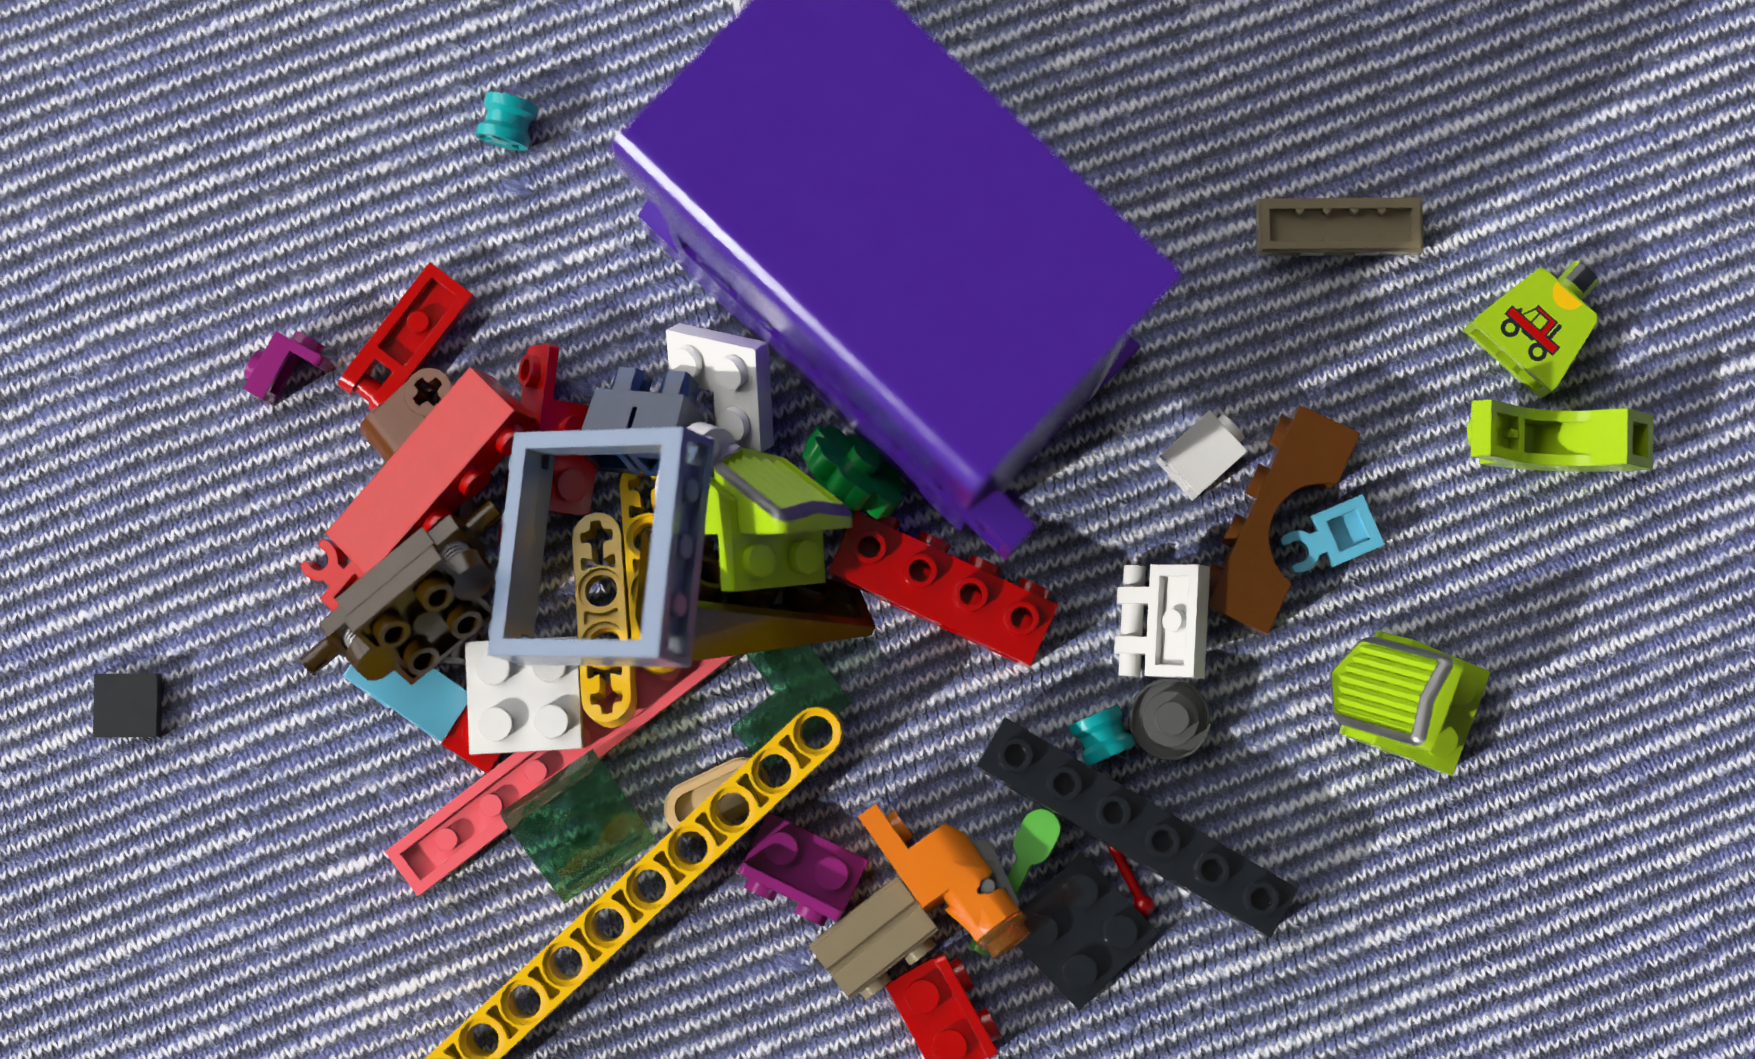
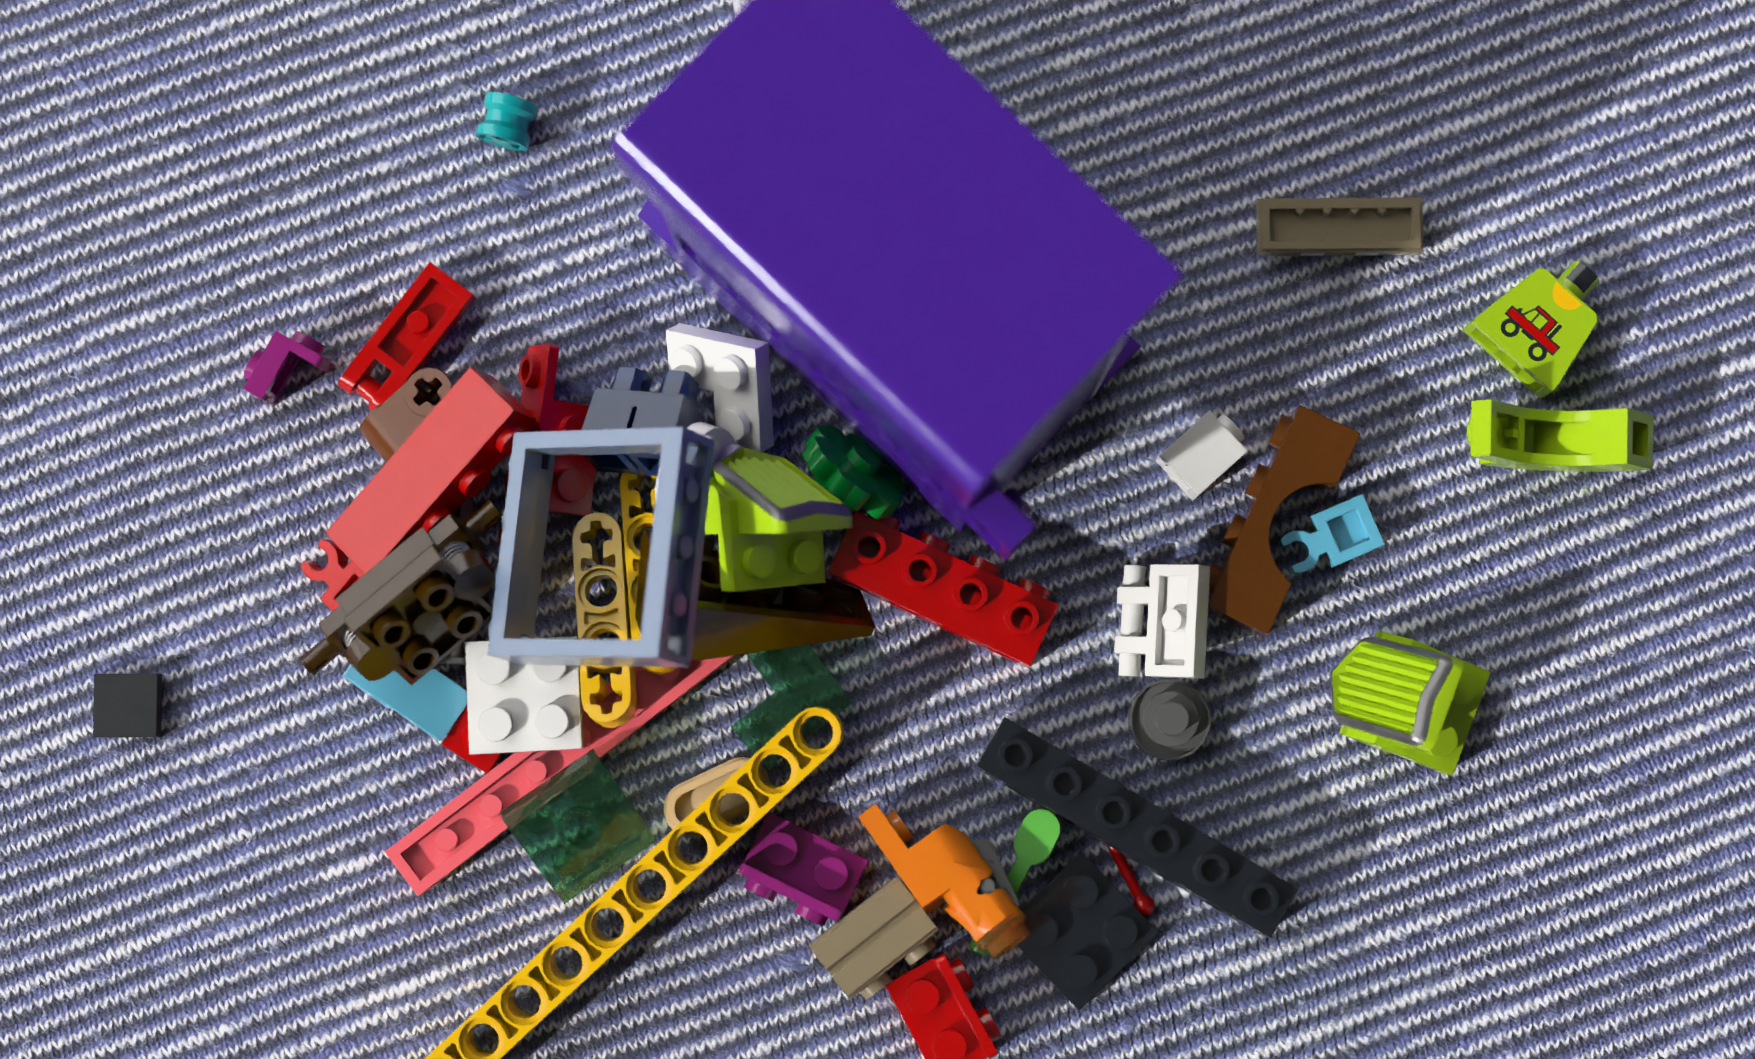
(1102, 735): teal wheel -> none

